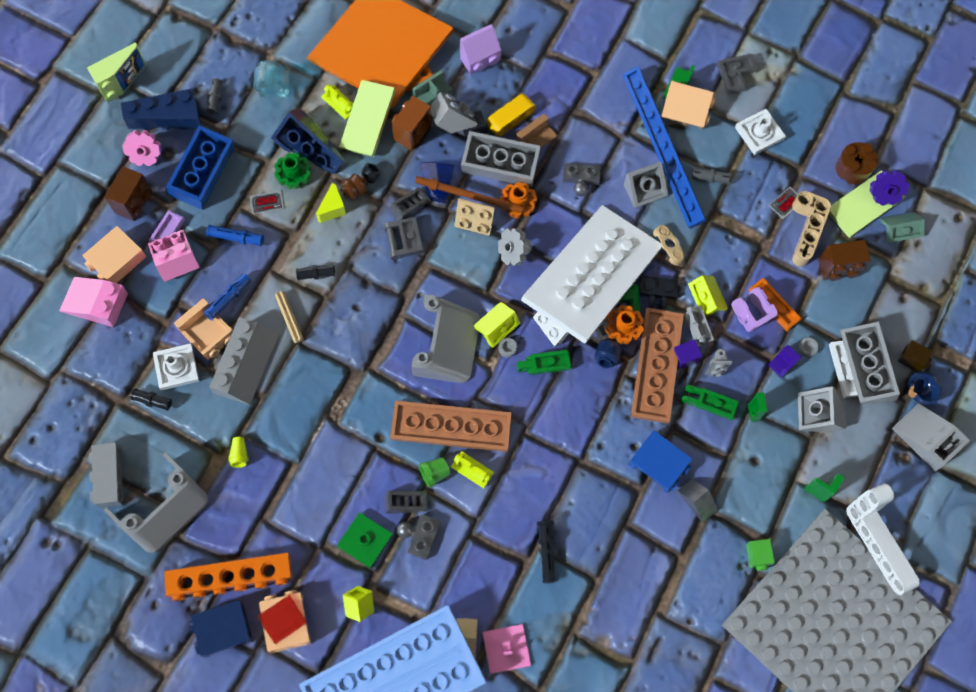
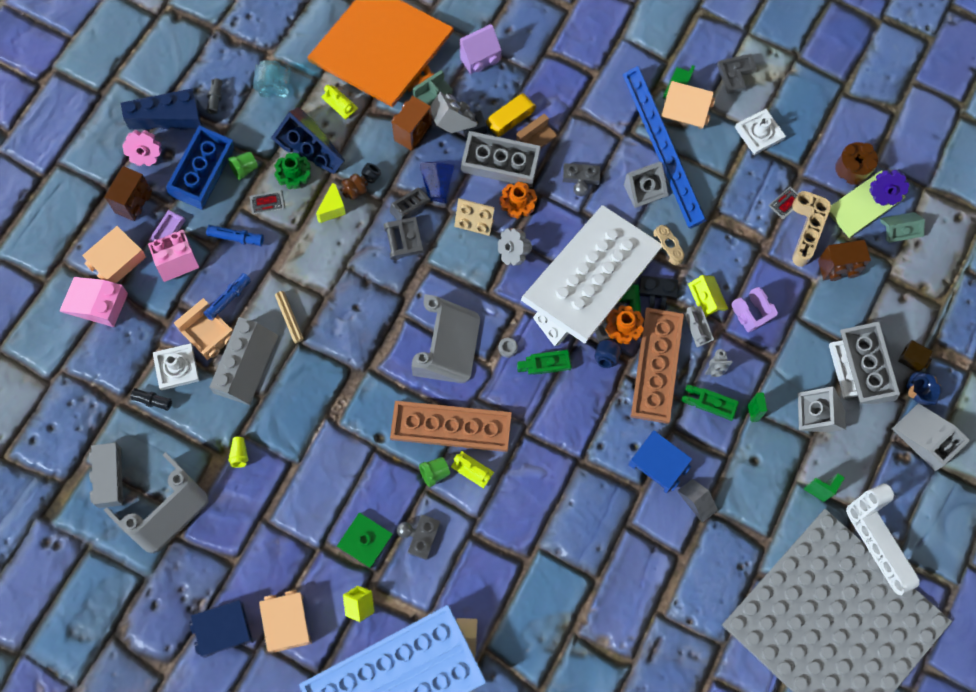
(117, 71): yellowish green slope -> none
(176, 578): orange brick -> none
(242, 164): none -> bright green piece
(282, 619): clear red piece -> none
(315, 272): black pin -> none
(367, 118): yellowish green tile -> none
(389, 509): flat silver slope -> none
(434, 184): dark orange bar -> none
(497, 324): neon yellow panel -> none
(506, 649): bright pink piece -> none
(546, 541): black pin -> none
(687, 354): dark purple panel -> none
(711, 175): dark grey pin -> none
(760, 554): bright green brick -> none
(784, 361): dark purple panel -> none
(786, 314): orange tile -> none
(808, 347): light grey tile -> none

